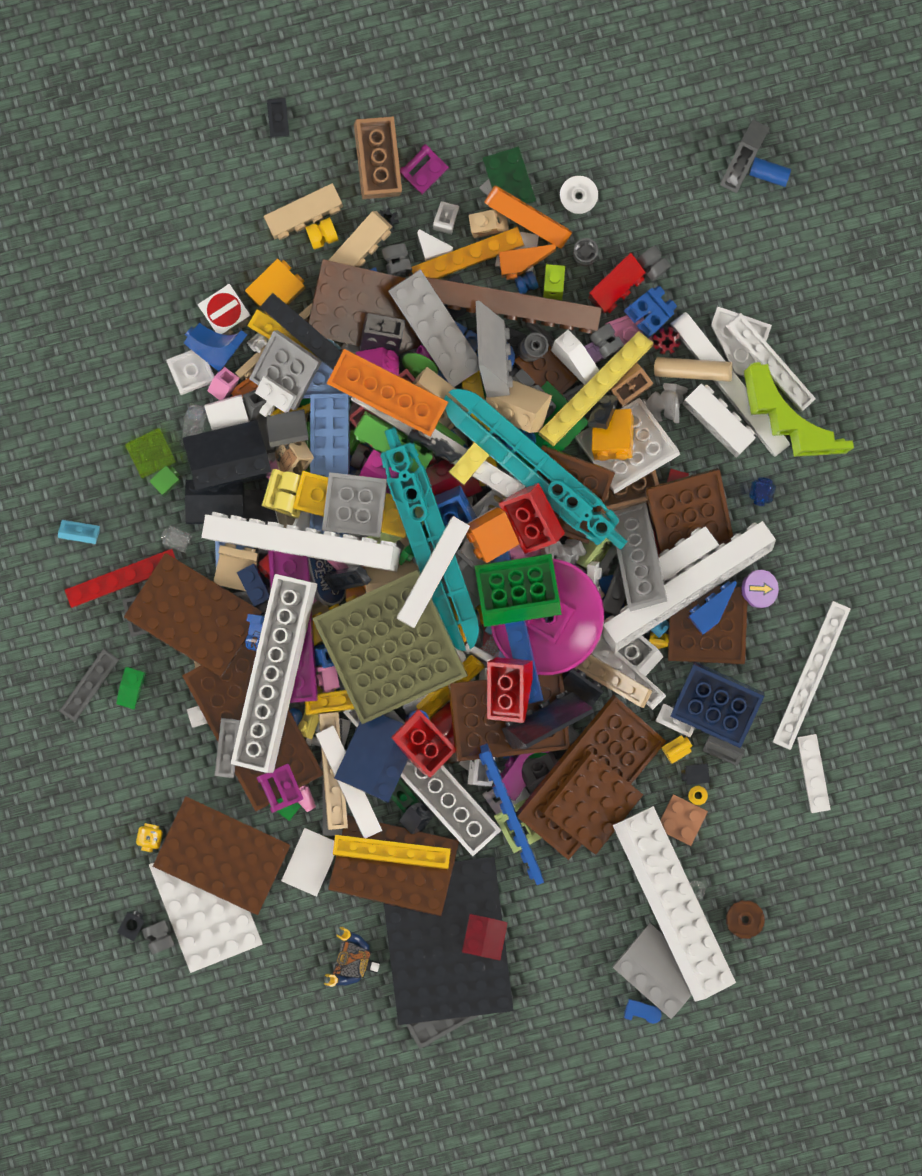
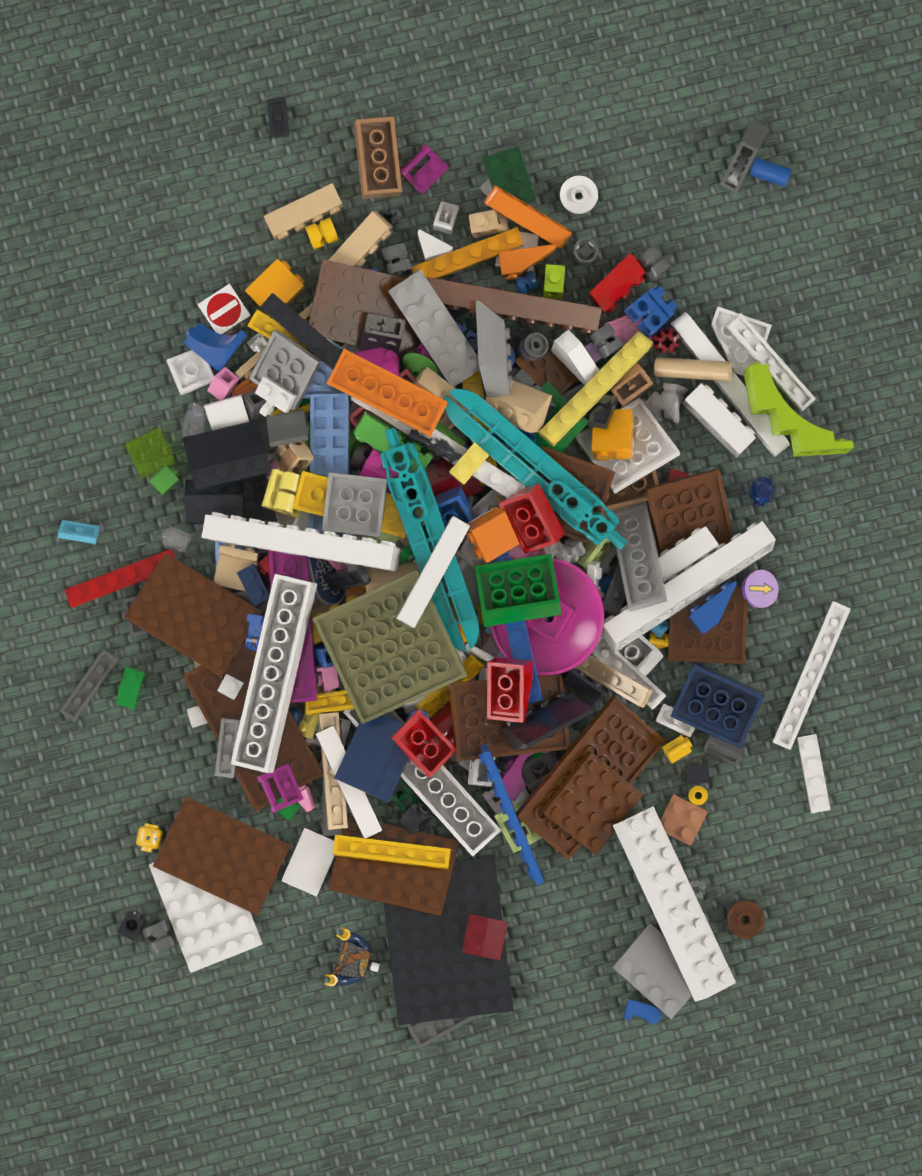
(230, 686): none -> white plate

